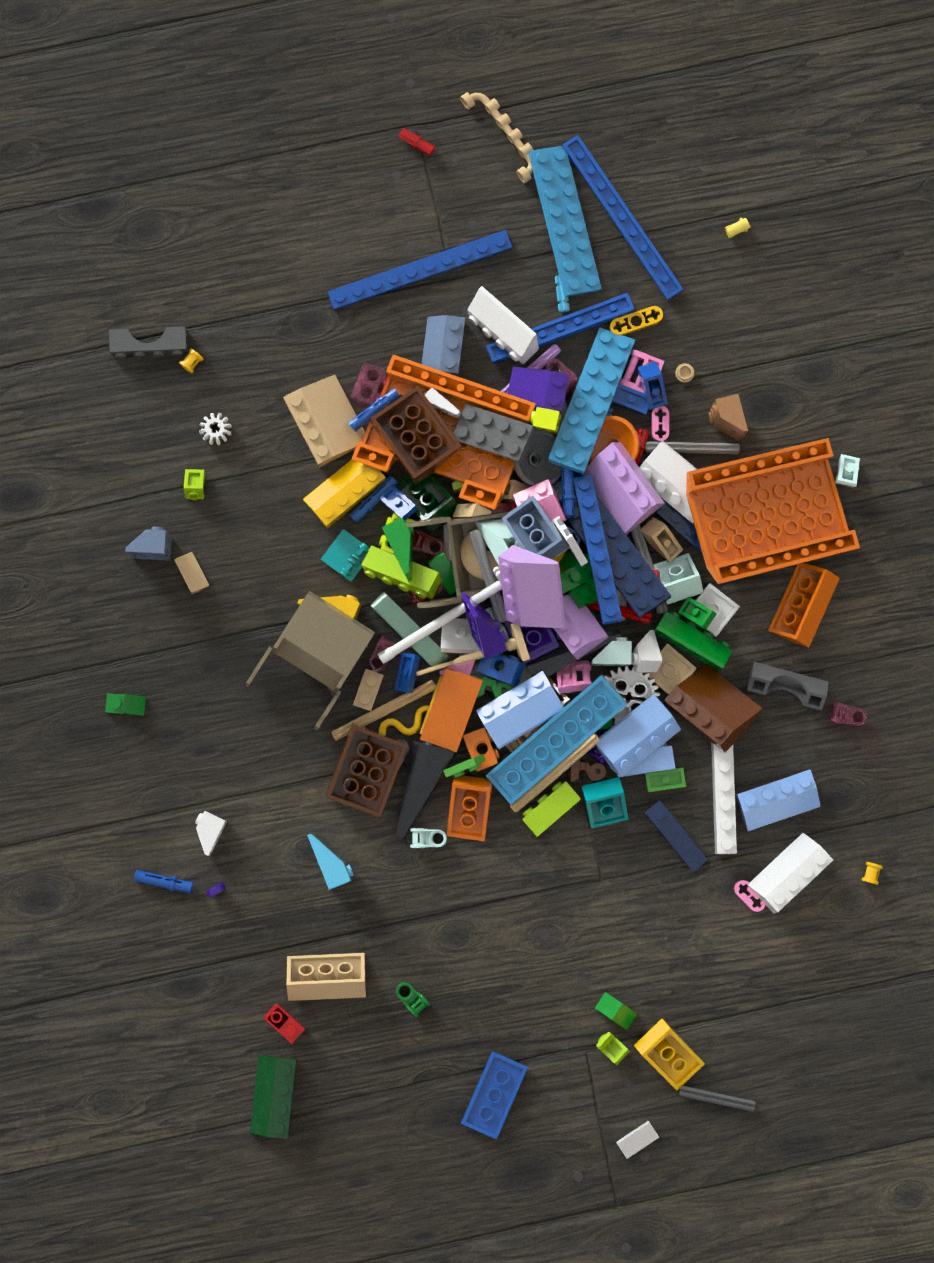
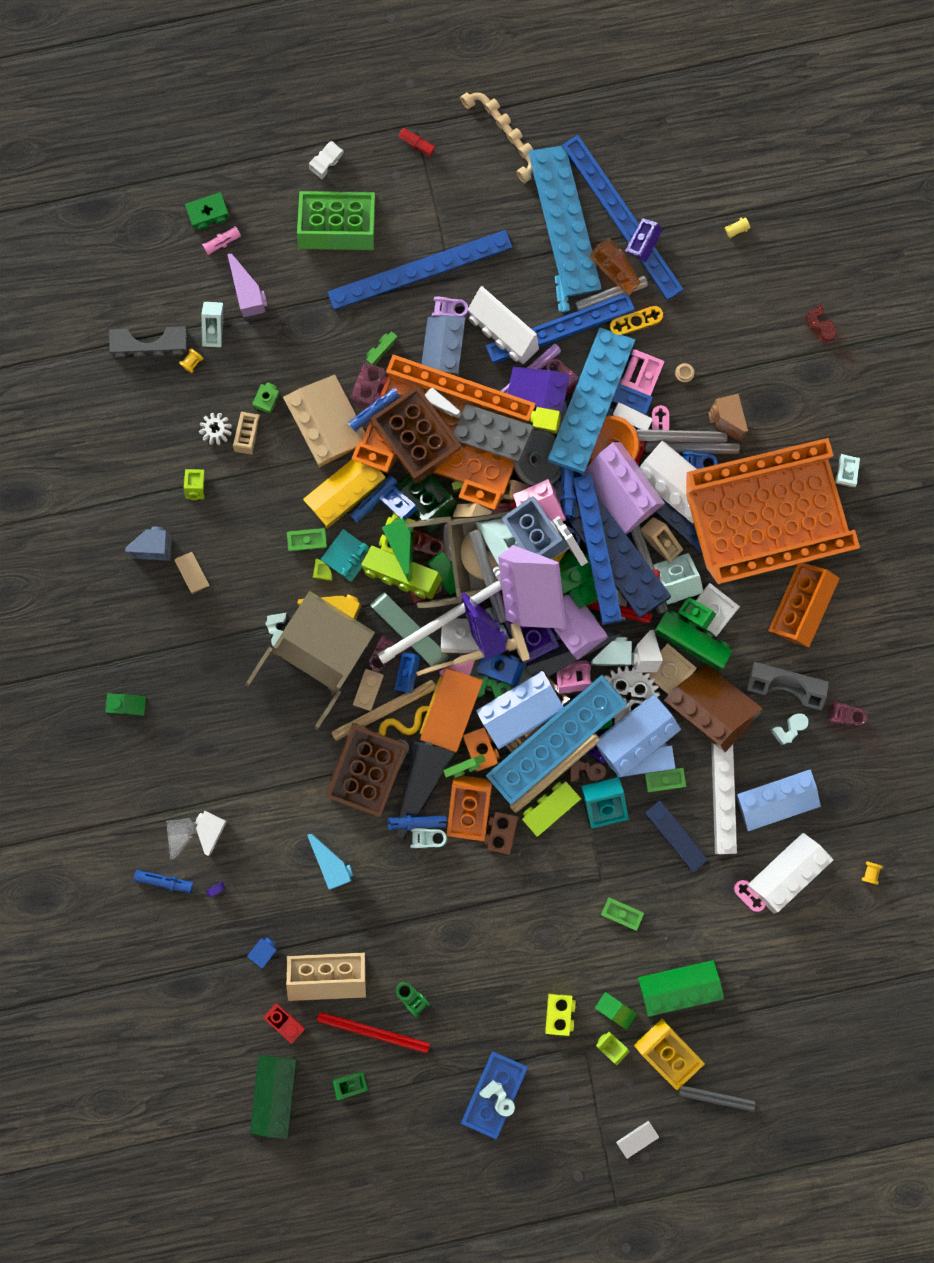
(179, 835): none -> clear slope
(197, 211): none -> green brick
(212, 324): none -> light aqua slope
(221, 240): none -> bright pink pin
(248, 445): none -> tan slope
(249, 295): none -> lavender slope
(262, 952): none -> blue brick
(266, 404): none -> bright green brick
(272, 623): none -> light aqua leg
(306, 539): none -> bright green plate
(322, 571): none -> lime tile
(327, 157): none -> white leg
(336, 220): none -> bright green slope
(349, 1085): none -> green slope
(373, 1032): none -> red axle
(386, 343): none -> bright green plate
(417, 822): none -> blue pin
(449, 307): none -> lavender piece
(503, 1105): none -> light aqua leg
(506, 834): none -> reddish brown brick
(554, 1014): none -> neon yellow brick
(606, 295): none -> light grey axle
(615, 265): none -> clear orange slope
(622, 913): none -> bright green plate
(634, 417): none -> white slope
(644, 239): none -> dark purple slope
(653, 385): blue slope -> none
(680, 988): none -> green slope
(682, 436): none -> light grey axle
(697, 459): none -> blue piece
(795, 723): none -> light aqua leg
(826, 329): none -> clear red leg

